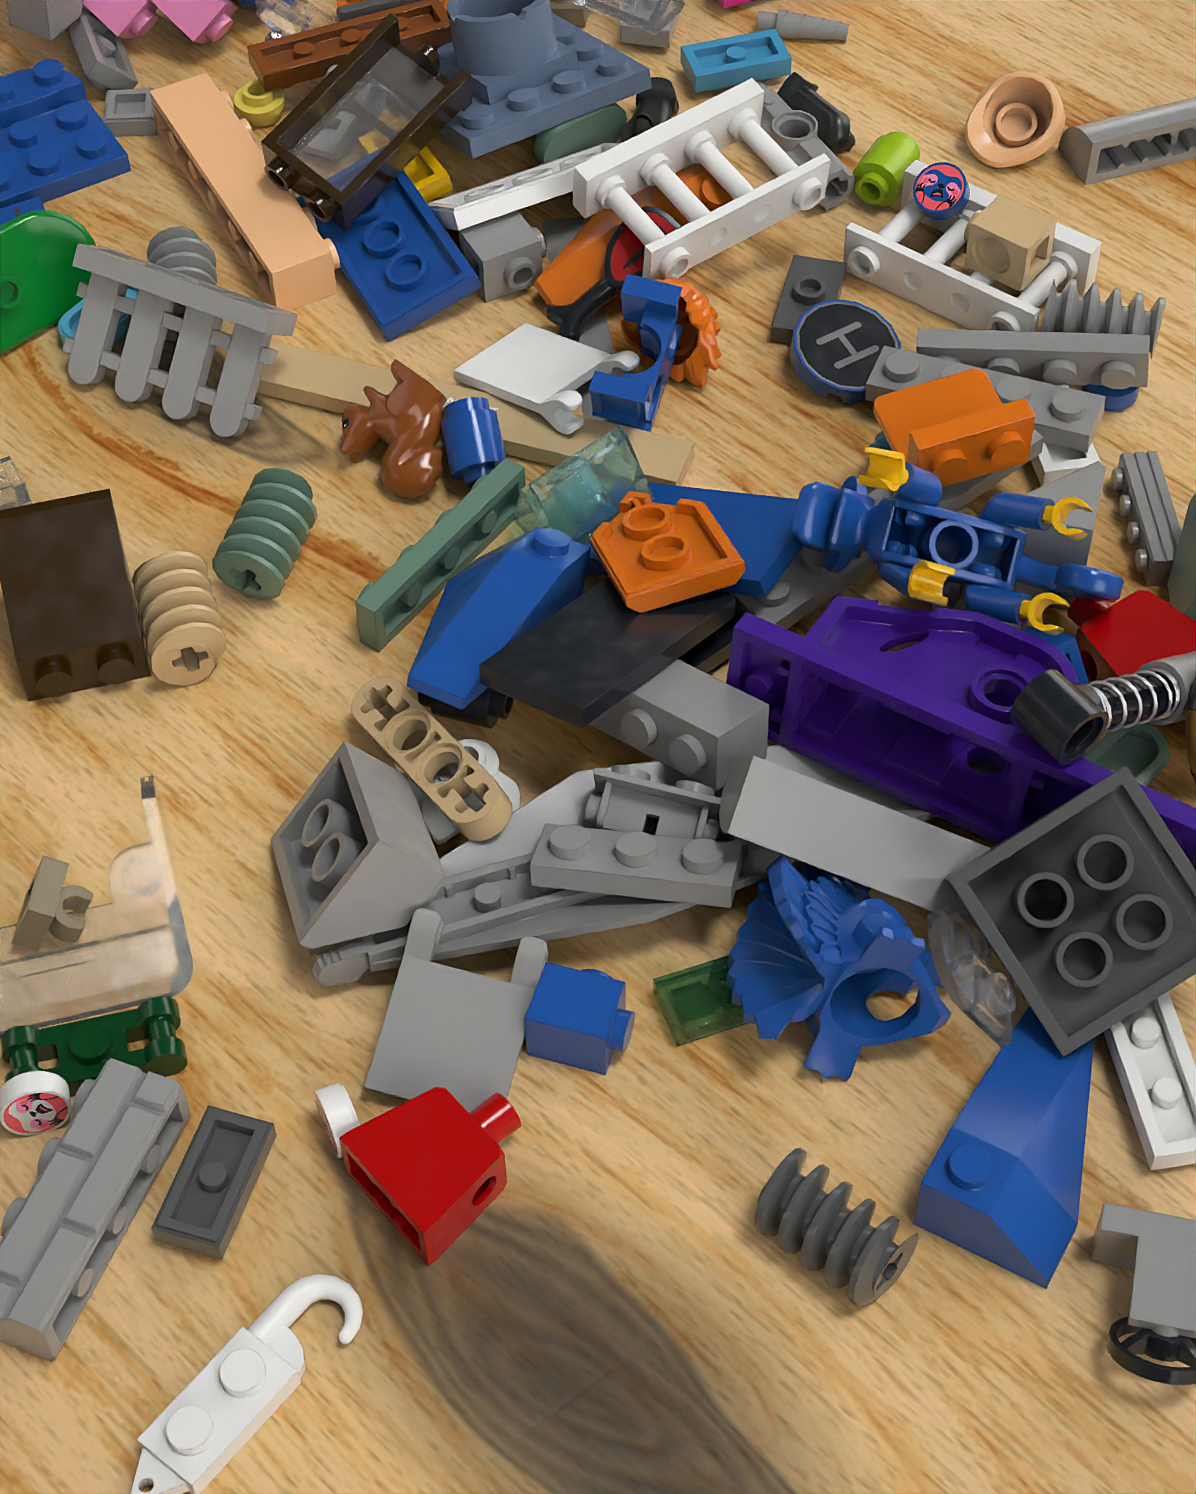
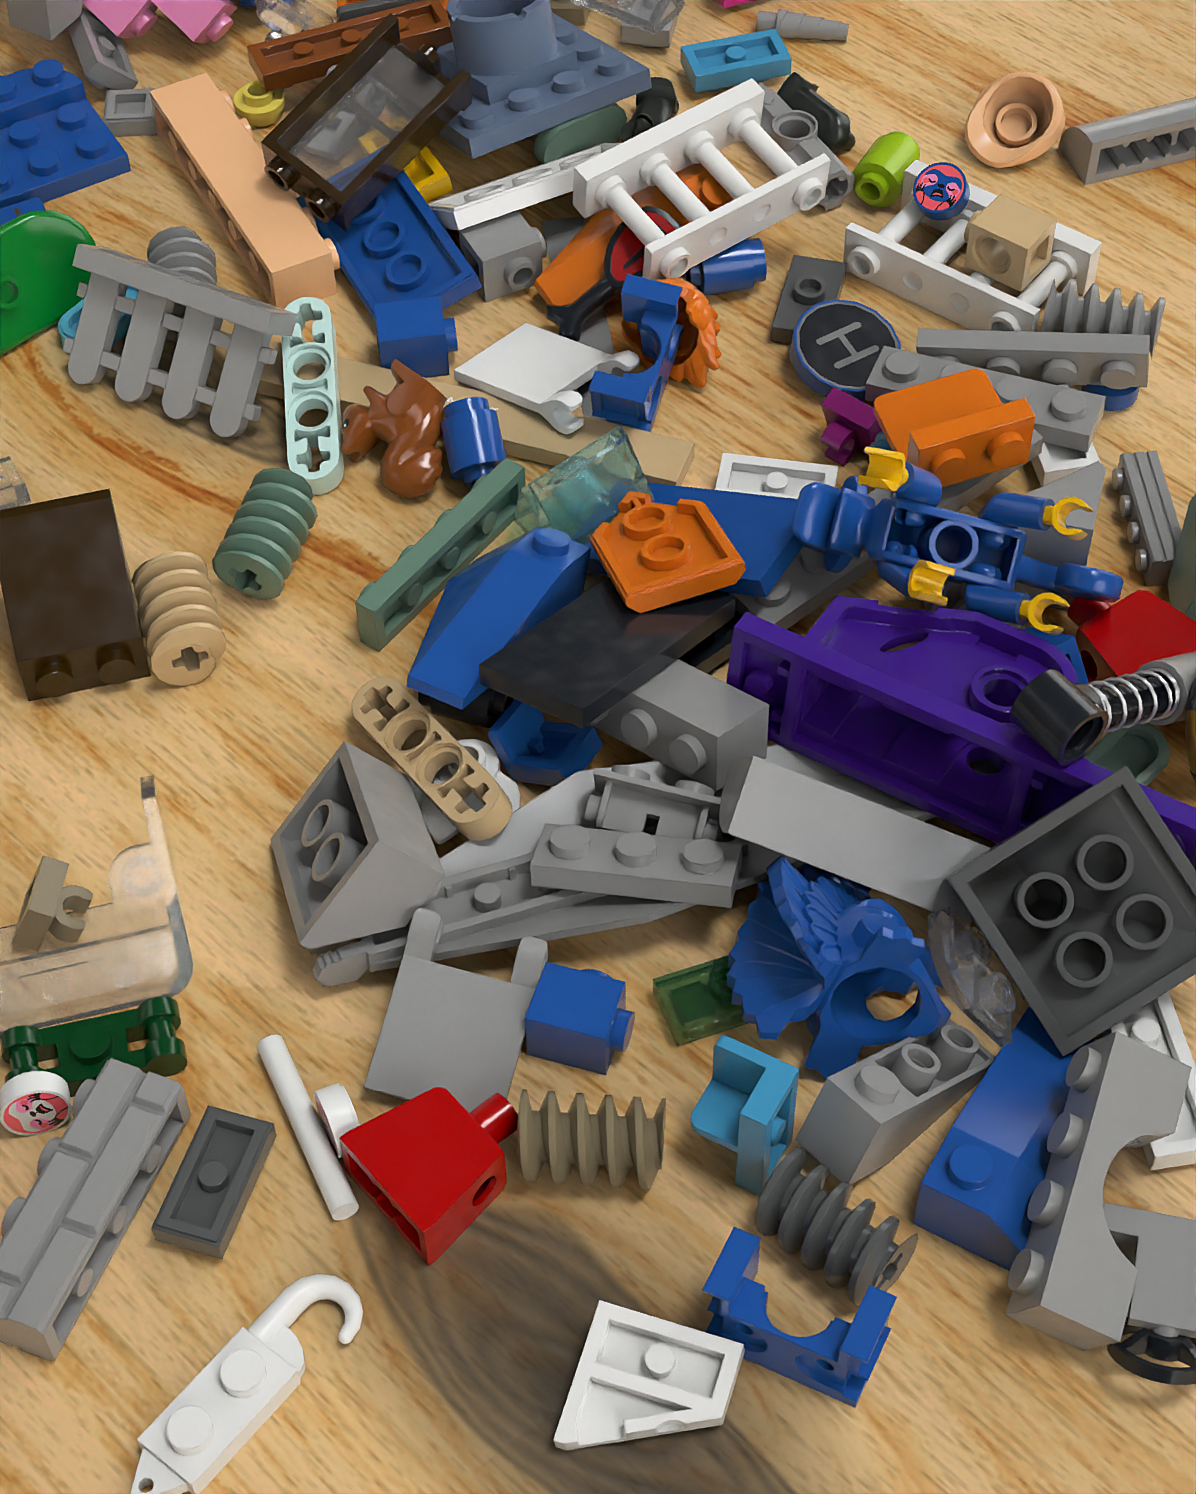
(307, 1128): none -> white bar
(313, 394): none -> light aqua beam
(415, 335): none -> blue brick
(541, 749): none -> blue bracket
(590, 1140): none -> dark tan piece
(646, 1380): none -> white wing
(731, 269): none -> blue brick
(748, 1109): none -> dark azure panel
(771, 475): none -> white plate
(830, 1362): none -> blue piece
(849, 426): none -> magenta tile
(891, 1099): none -> light grey slope
(1071, 1272): none -> light grey arch

